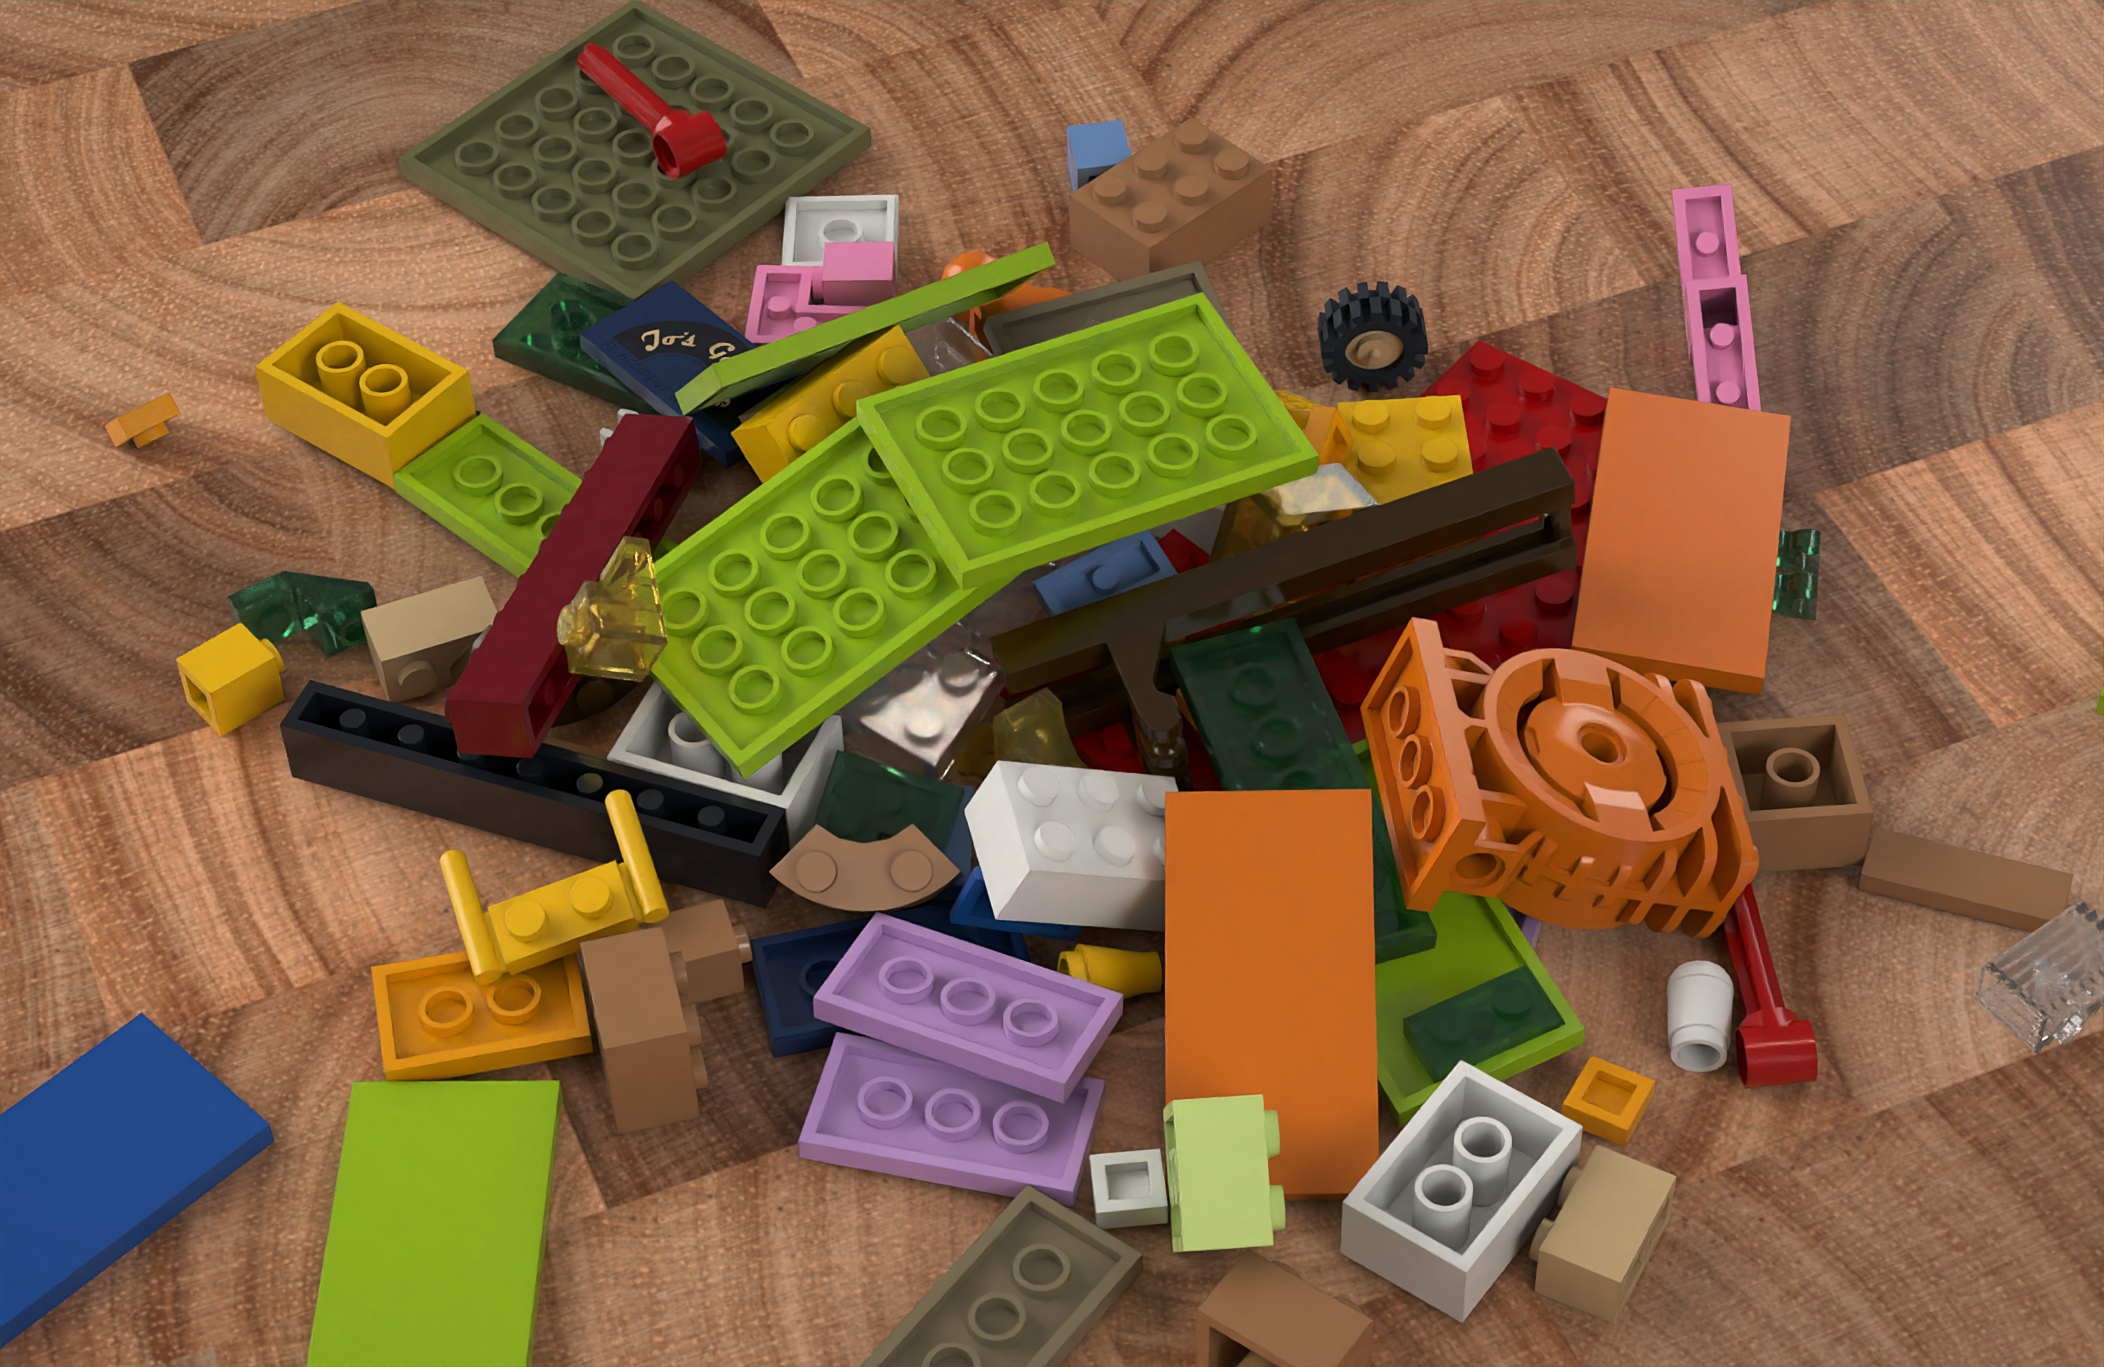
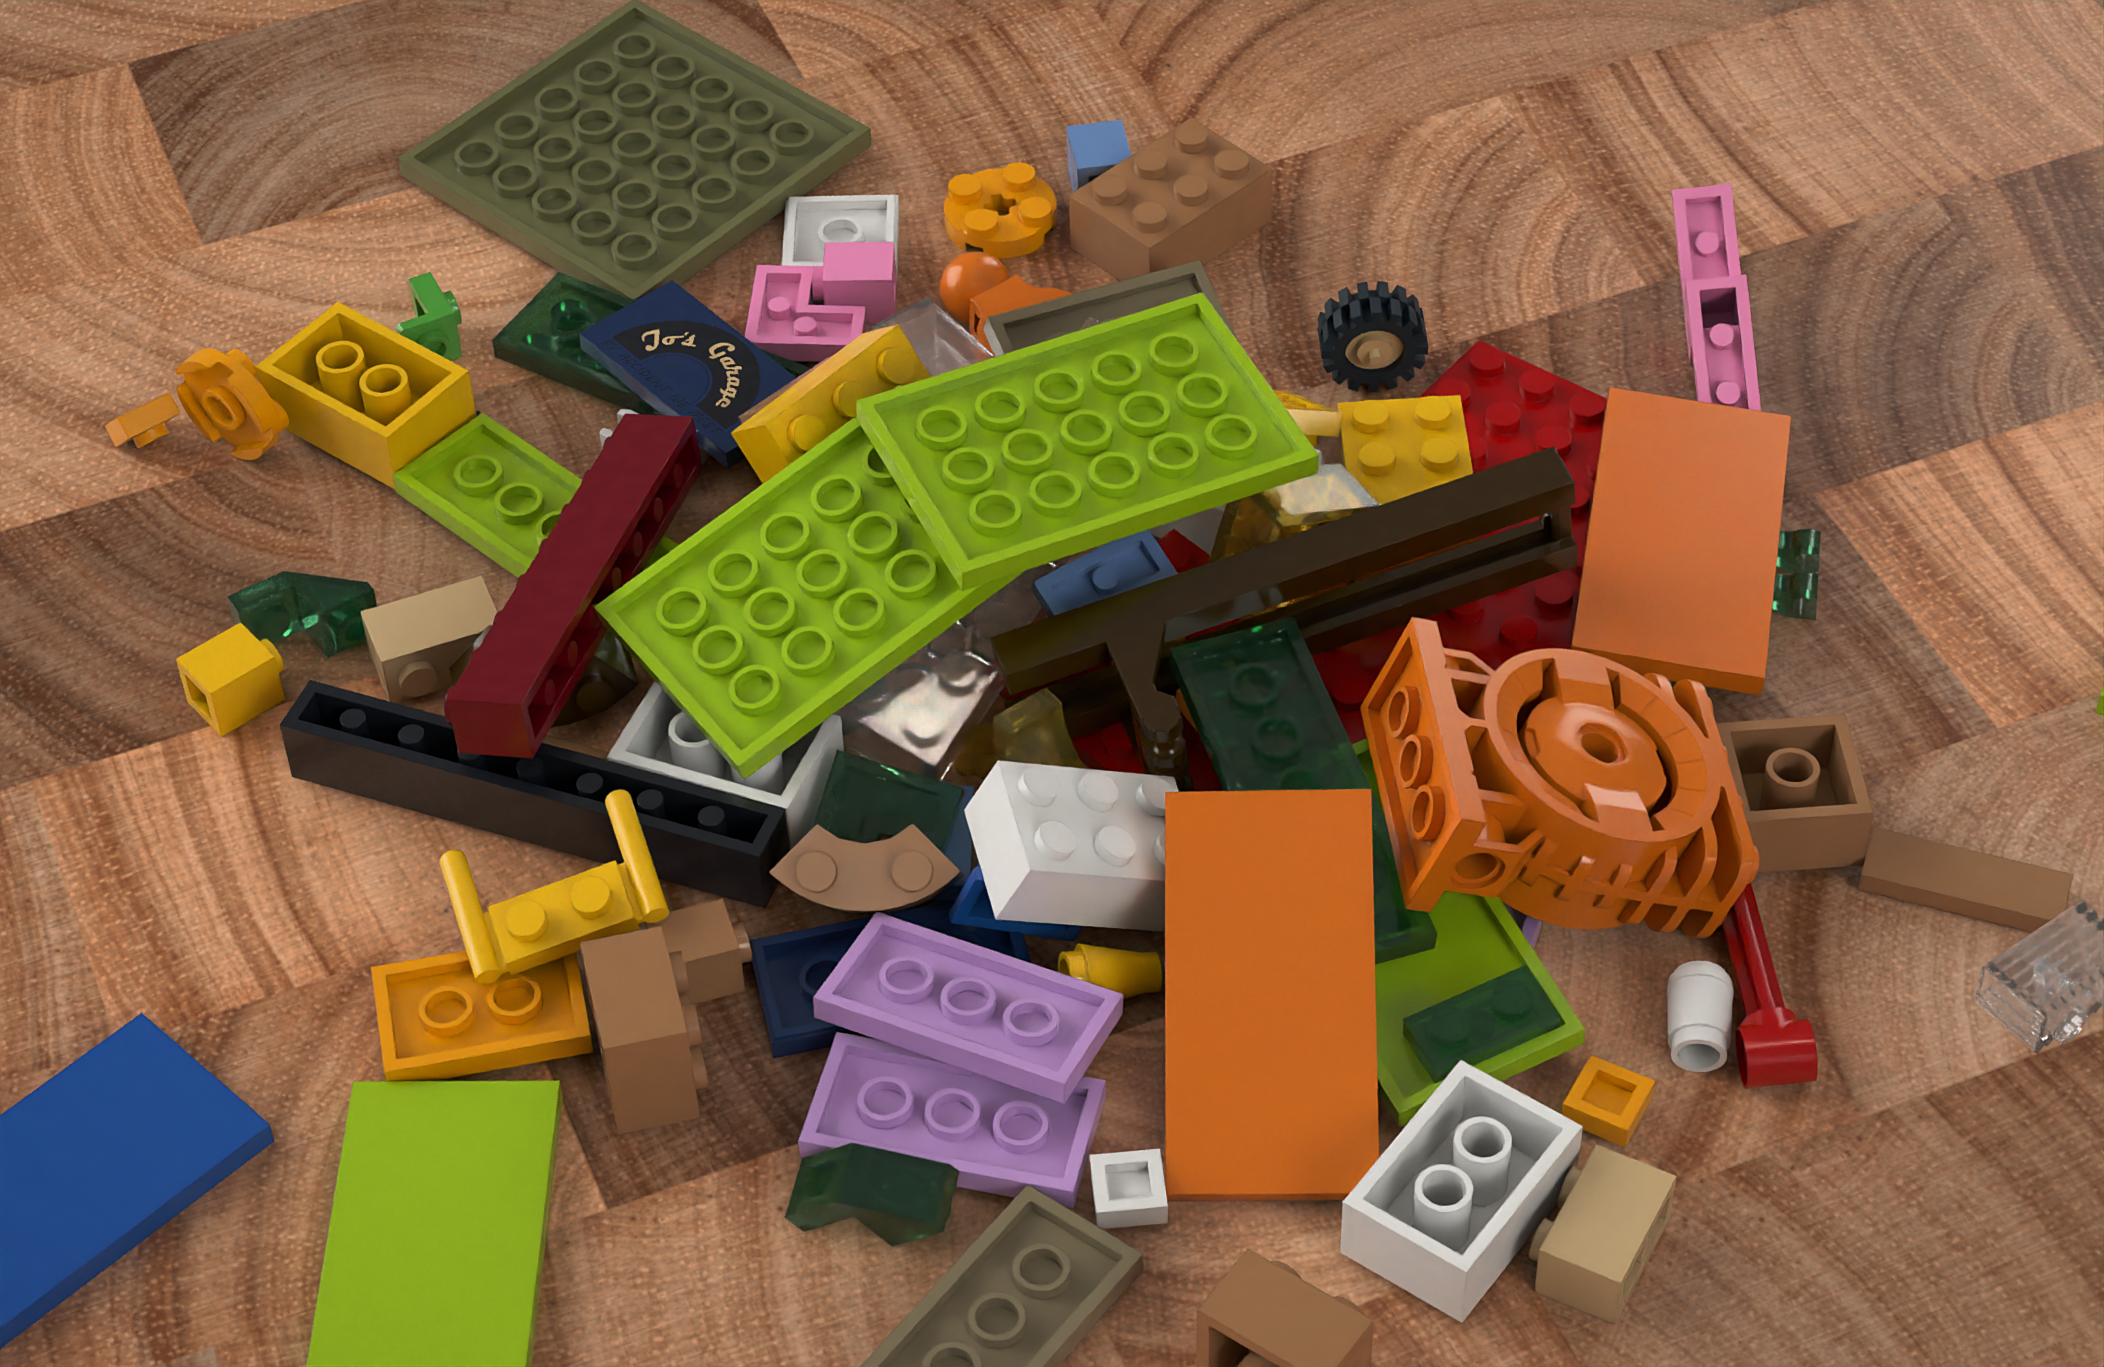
(230, 402): none -> light orange plate
(435, 319): none -> bright green bracket
(616, 623): clear yellow arch -> none
(679, 138): red axle -> none
(883, 1189): none -> clear green slope
(910, 310): lime tile -> none
(977, 197): none -> light orange plate
(1221, 1173): yellowish green brick -> none
(1329, 435): light orange plate -> none

